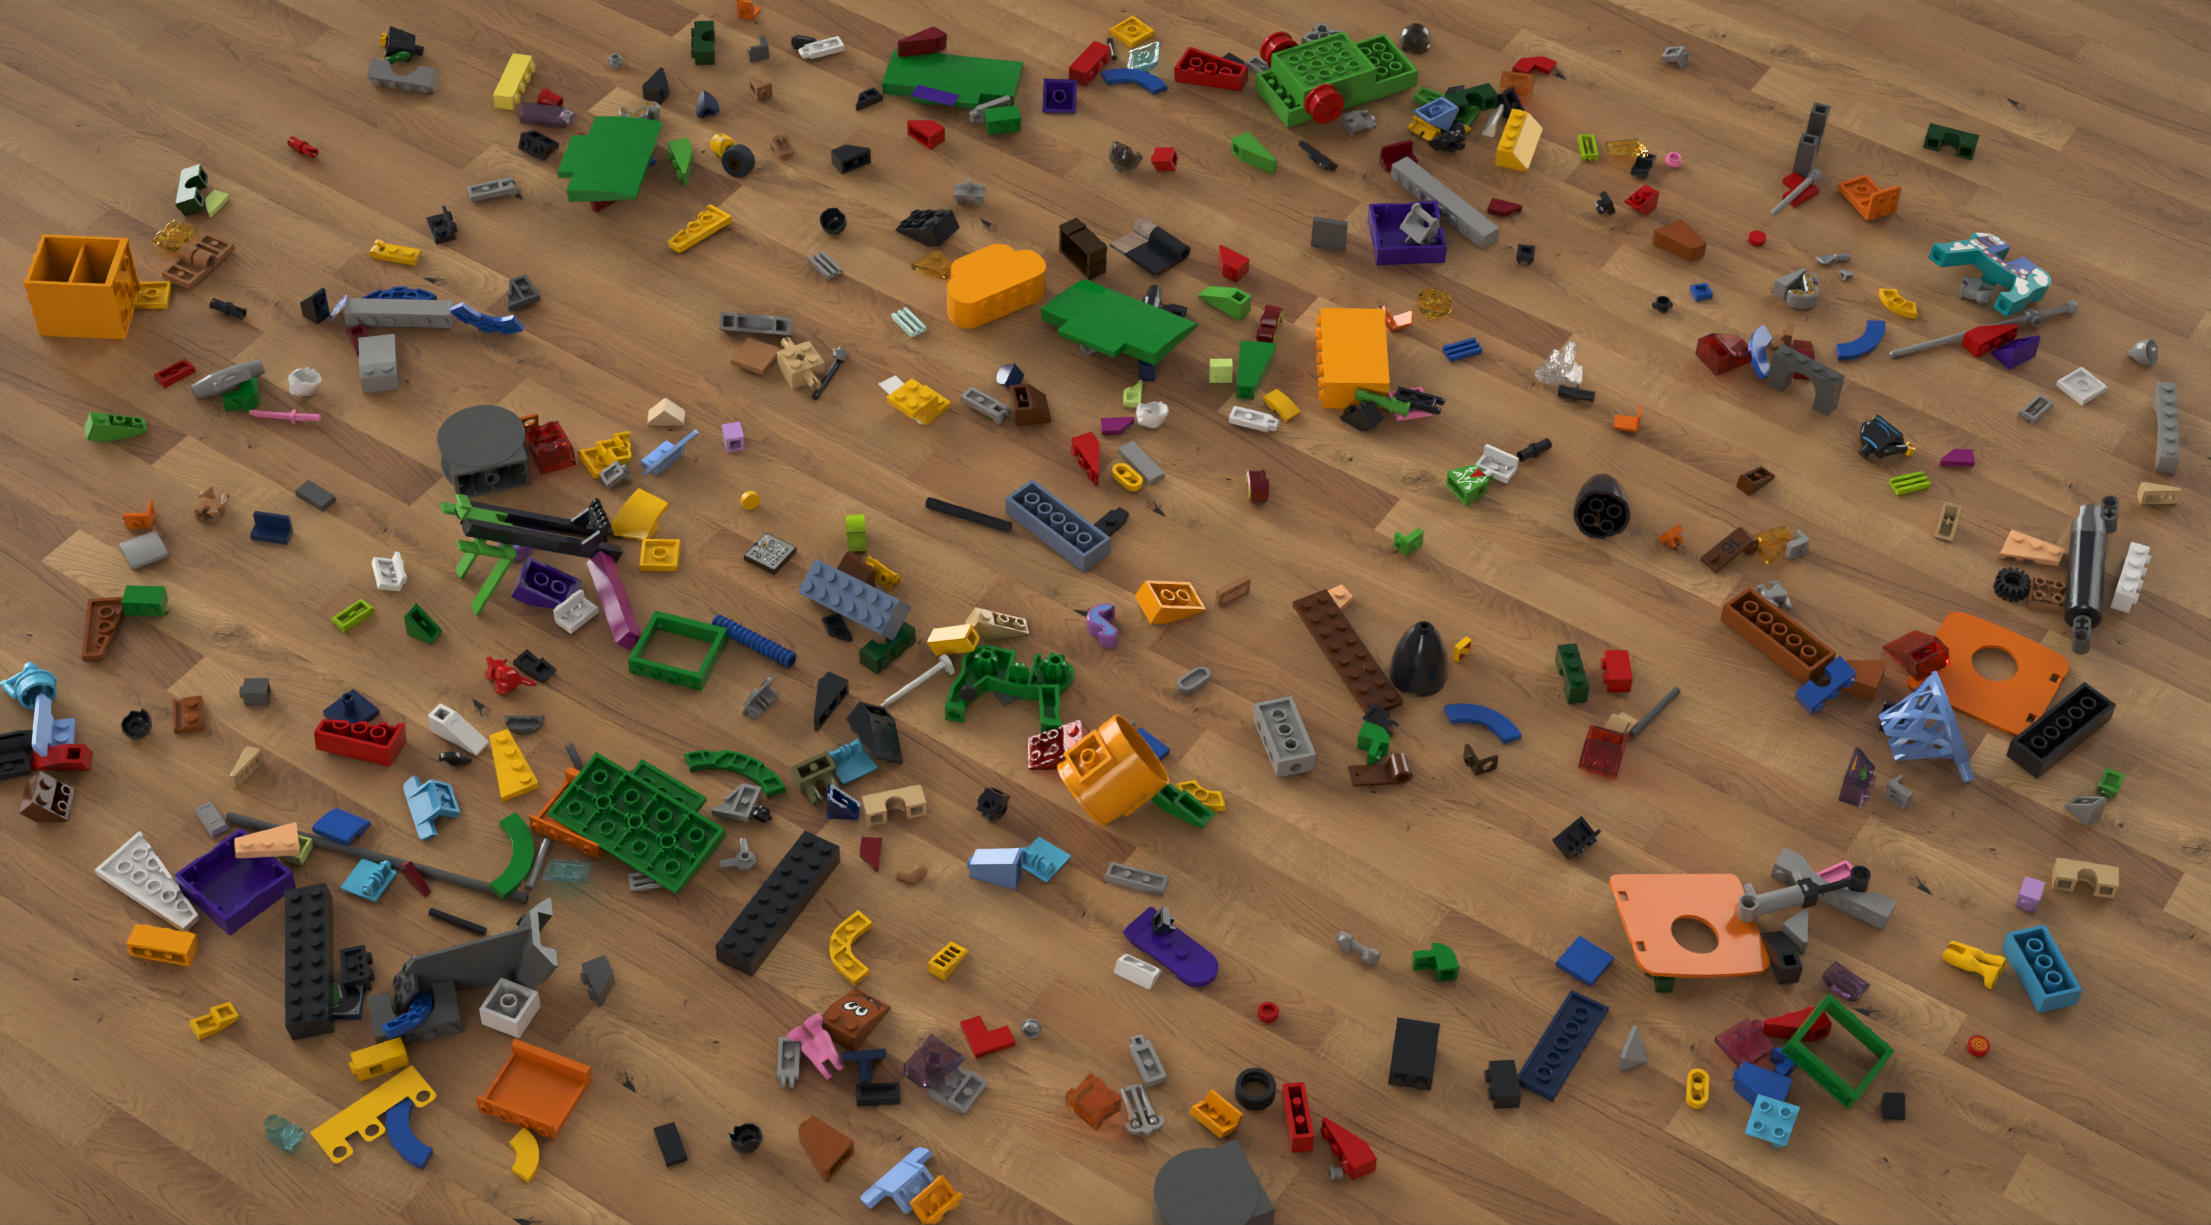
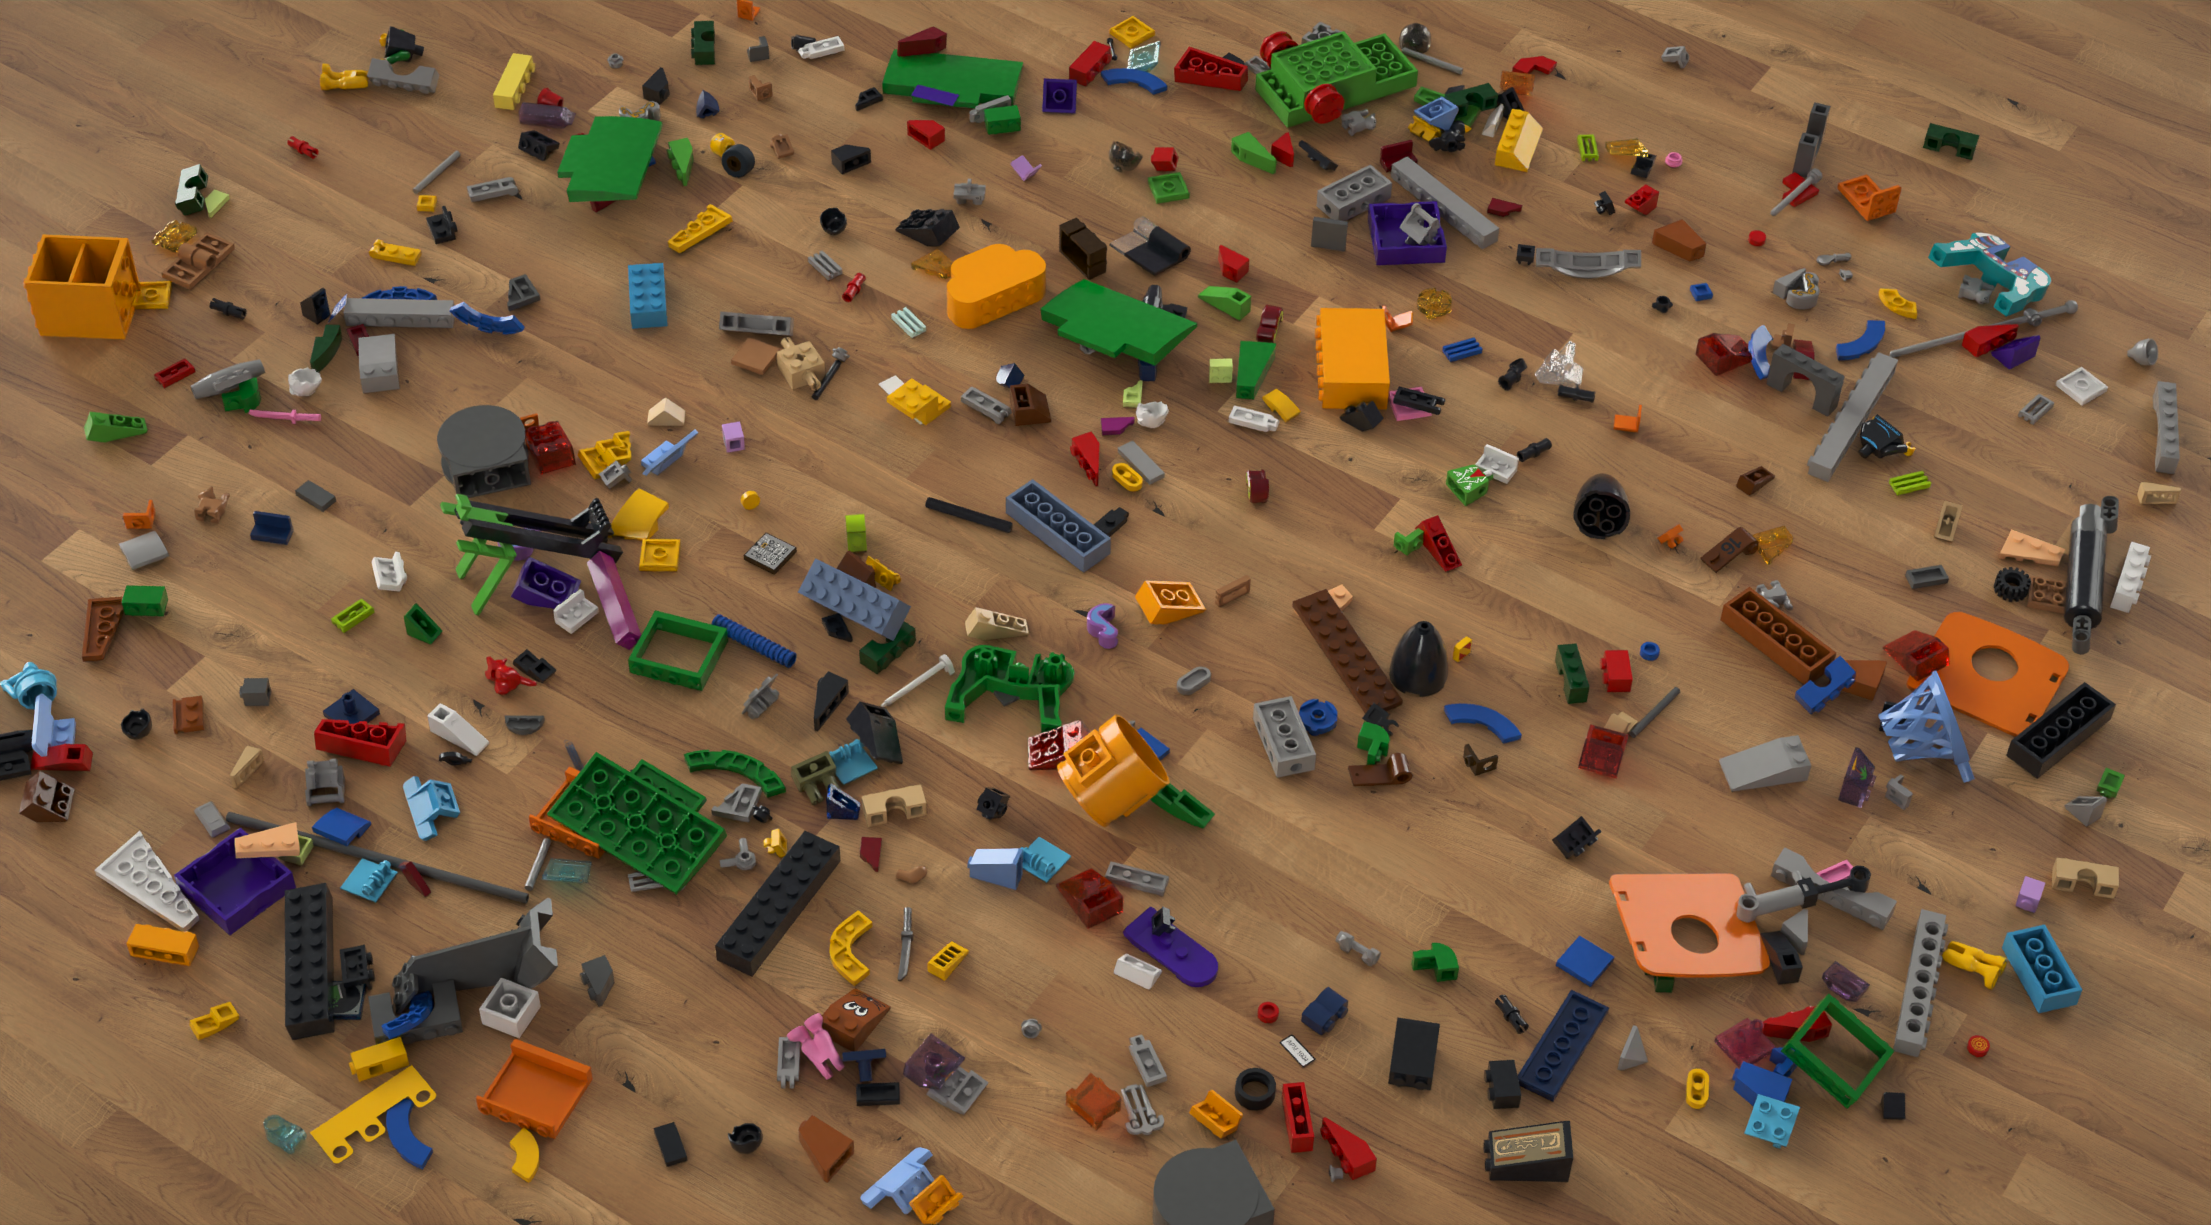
(321, 775): none -> light grey piece
(325, 347): none -> dark green slope
(344, 80): none -> yellow piece
(426, 203): none -> yellow tile
(436, 172): none -> light grey bar
(457, 921): black bar -> none
(511, 767): yellow wing -> none
(521, 859): green tile -> none
(647, 295): none -> dark azure brick
(776, 843): none -> yellow tile
(853, 287): none -> red pin
(906, 938): none -> flat silver sword
(953, 640): yellow brick -> none
(968, 692): black piece -> none
(983, 1041): red tile -> none
(1023, 168): none -> lavender bracket
(1092, 897): none -> clear red slope
(1168, 187): none -> bright green tile
(1211, 799): yellow tile -> none
(1283, 150): none -> red slope
(1297, 1050): none -> white sticker
(1318, 725): none -> blue plate
(1325, 1011): none -> dark blue brick
(1354, 194): none -> light grey brick
(1390, 404): bright green pin -> none
(1431, 60): none -> light grey bar
(1439, 544): none -> red slope
(1511, 1014): none -> black pin
(1513, 374): none -> black connector
(1530, 1153): none -> slope
(1588, 264): none -> light grey piece
(1649, 651): none -> blue tile
(1767, 765): none -> light grey slope
(1797, 546): light grey bracket -> none
(1853, 415): none -> light grey brick
(1919, 983): none -> light grey brick
(1926, 576): none -> dark grey tile
(1959, 457): magenta tile -> none

